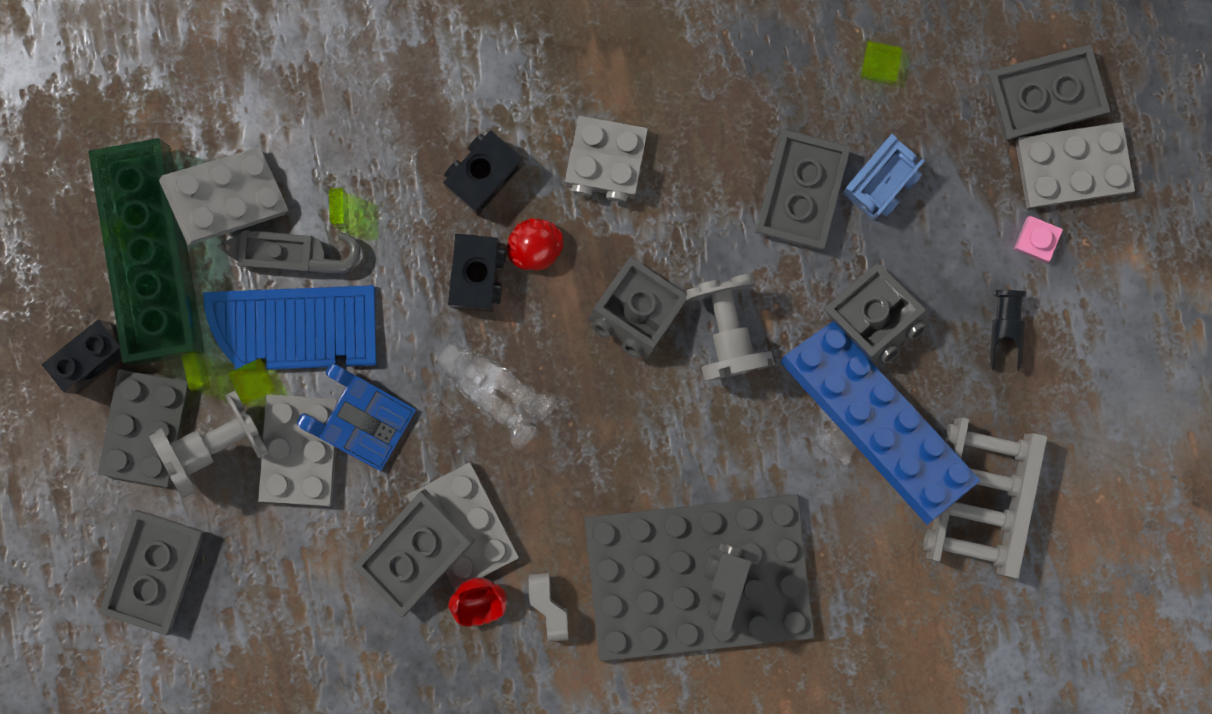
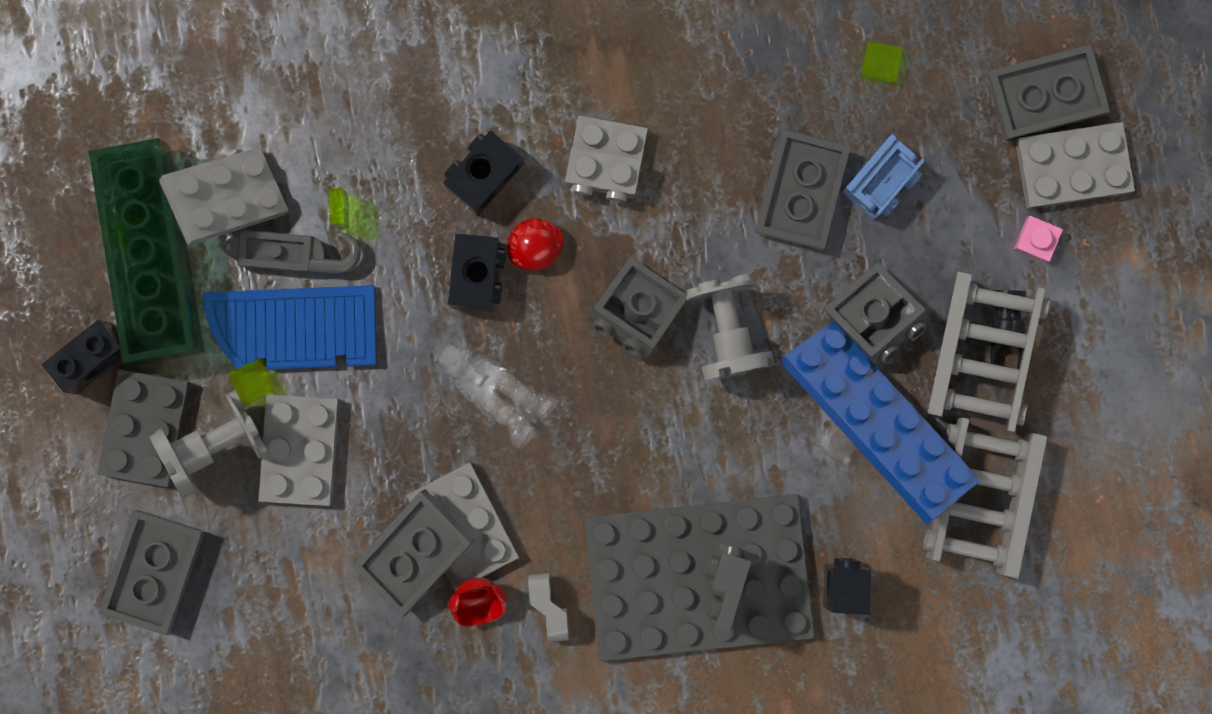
(196, 372): clear neon green tile -> none
(363, 421): blue flag -> none
(847, 587): none -> black brick
(960, 328): none -> light grey fence

